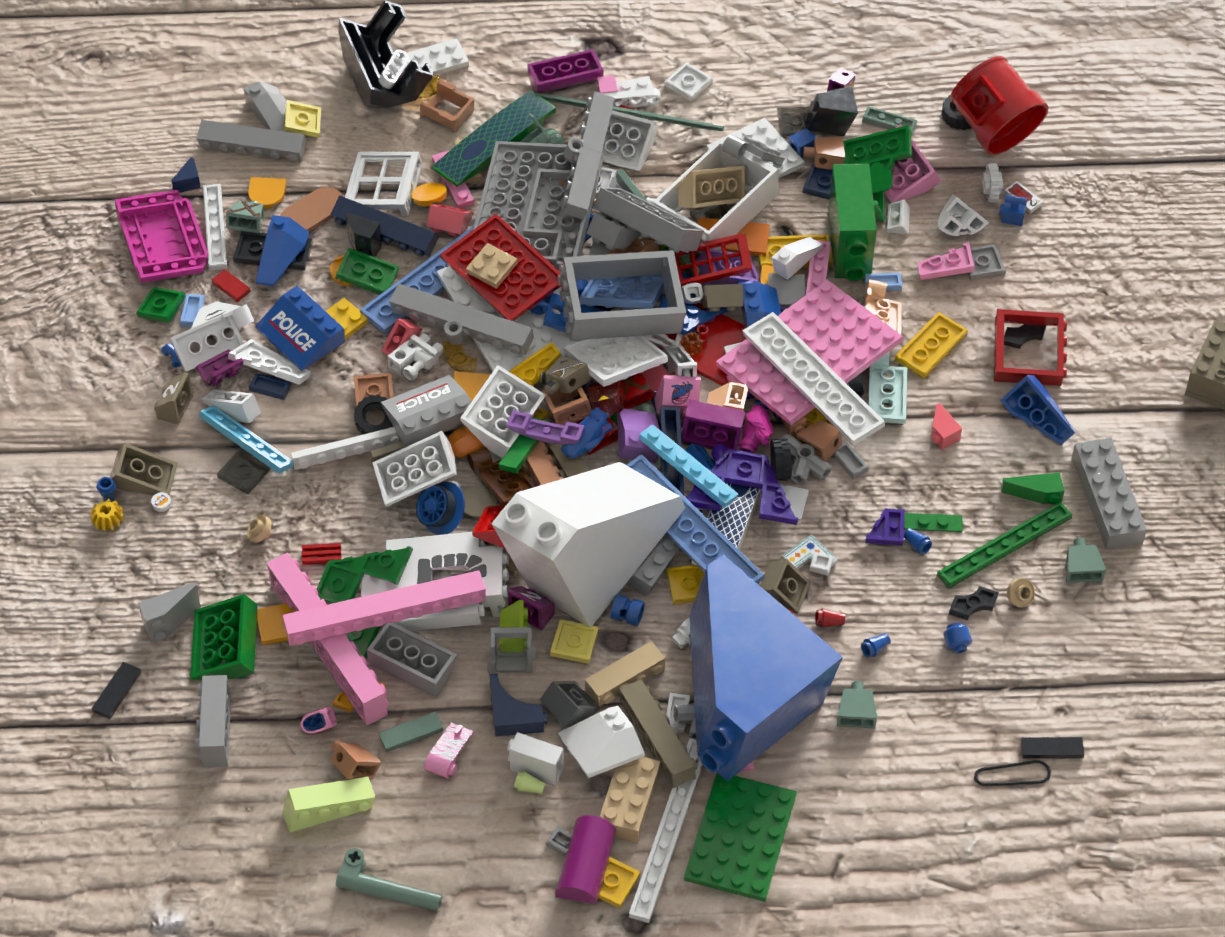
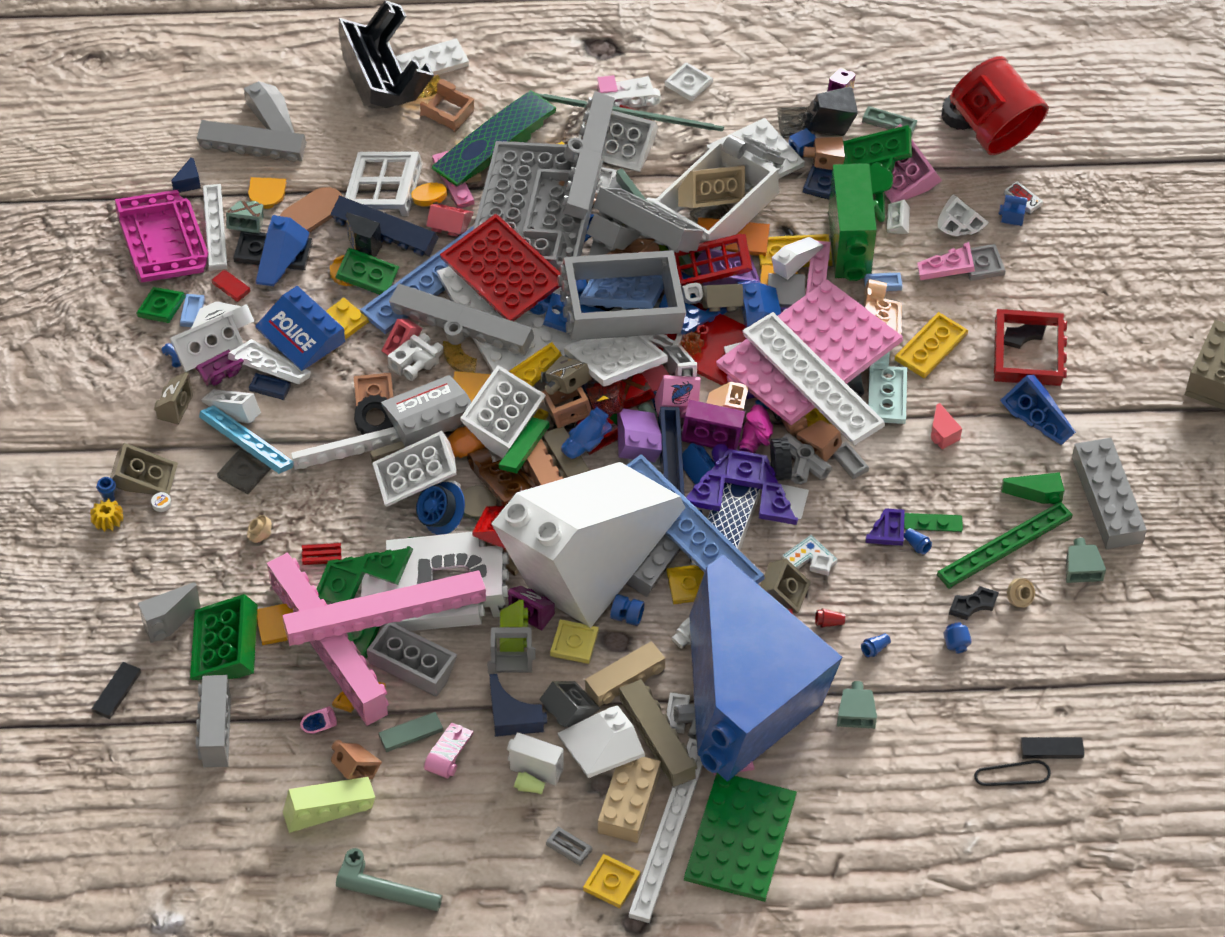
(302, 119): light yellow plate -> none
(393, 69): white beam -> none
(492, 265): tan plate -> none
(544, 431): medium lavender slope -> none
(546, 136): sand green piece -> none
(564, 71): magenta brick -> none
(586, 859): magenta brick -> none
(688, 466): medium azure plate -> none
(992, 182): white gear -> none

